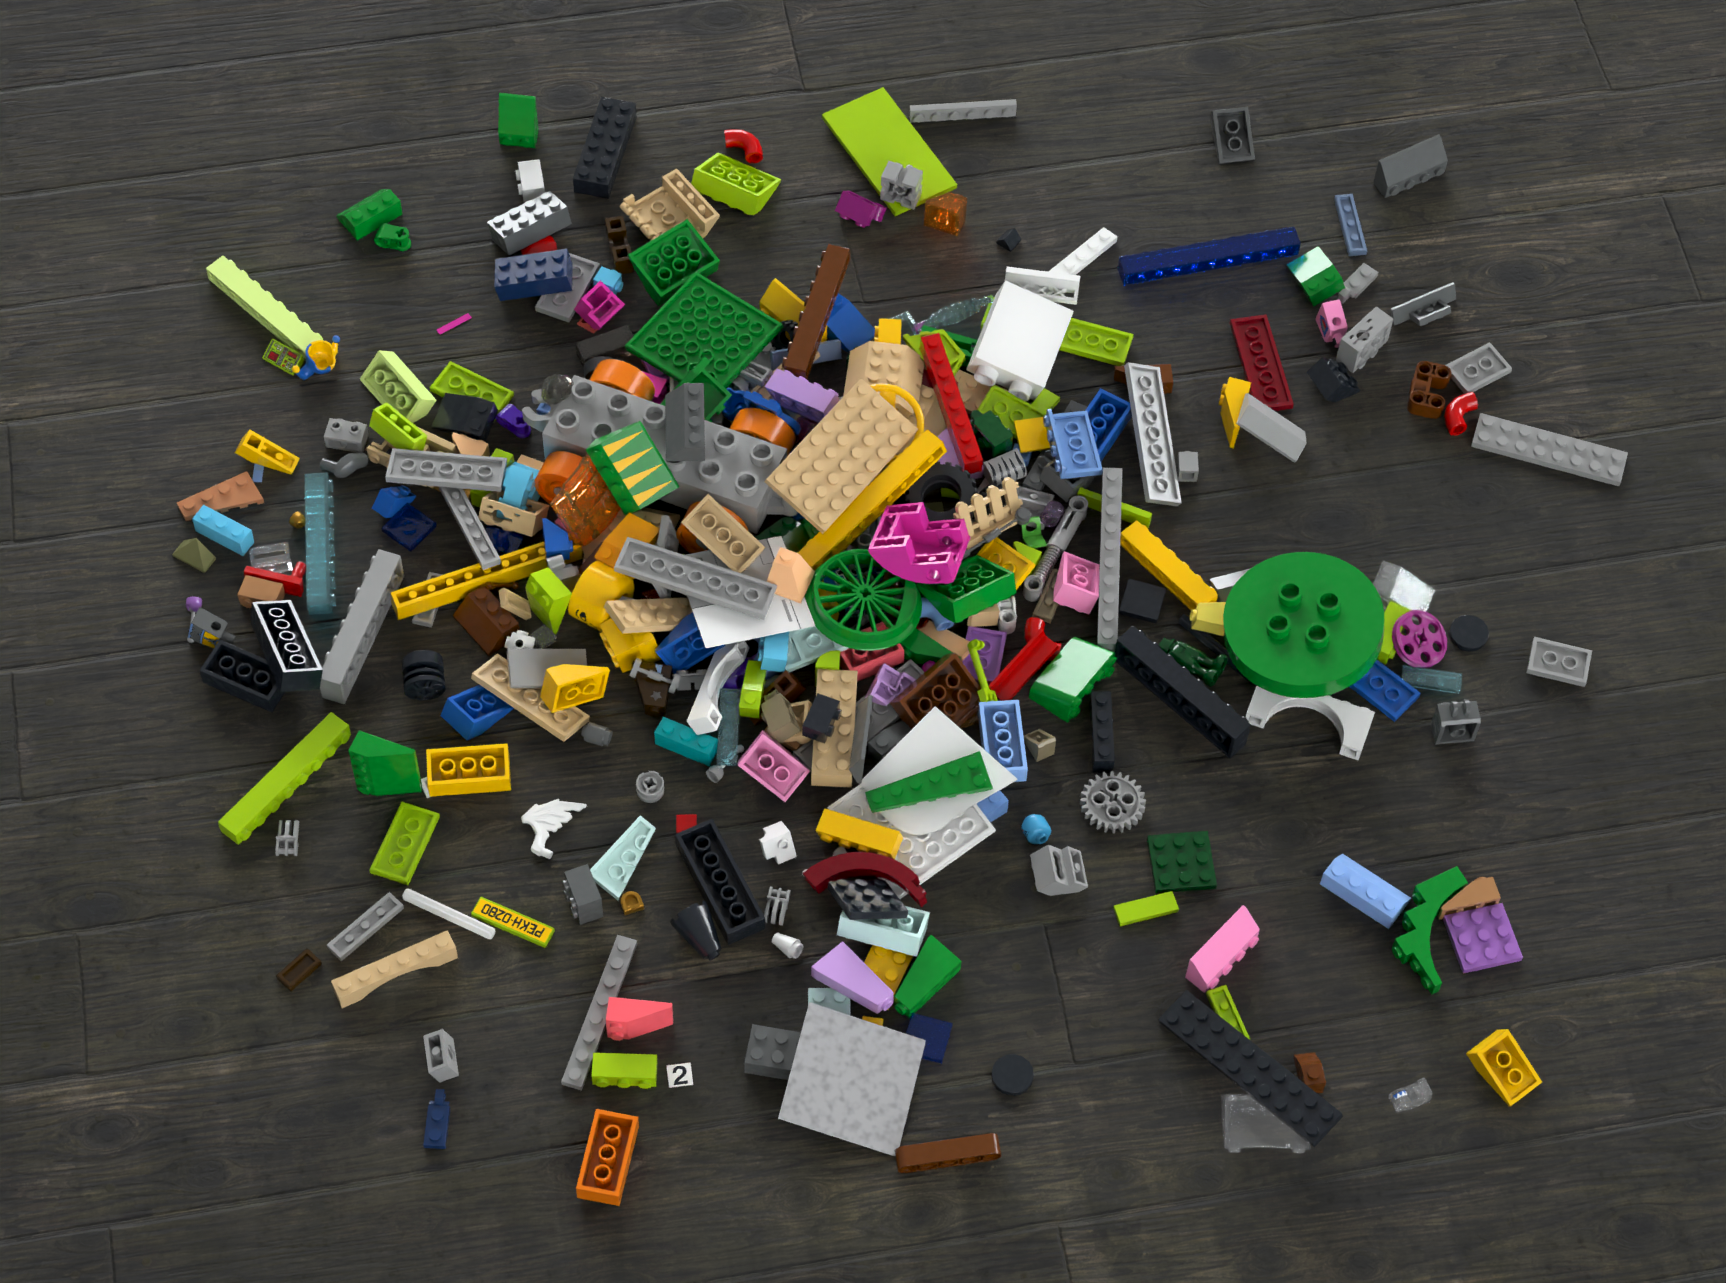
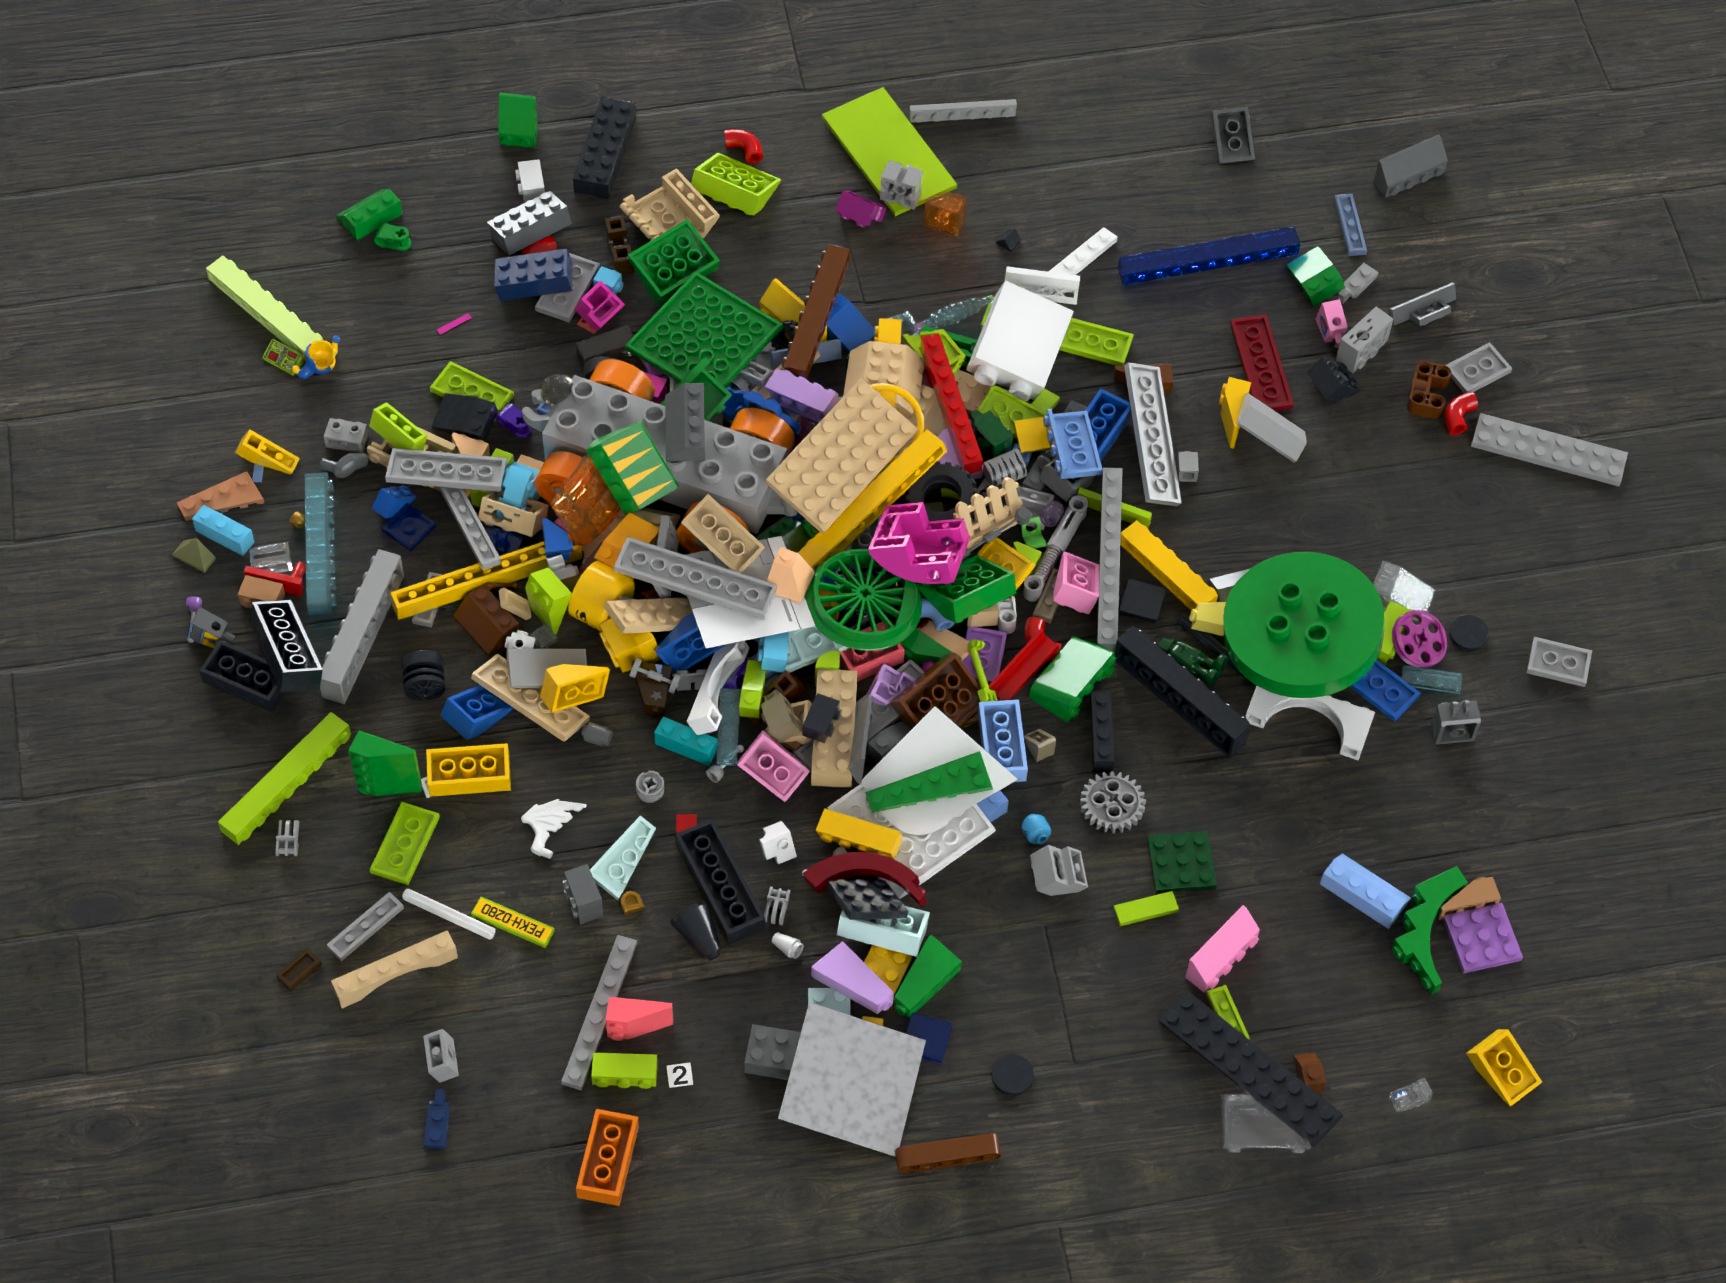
(395, 384): yellowish green slope -> none

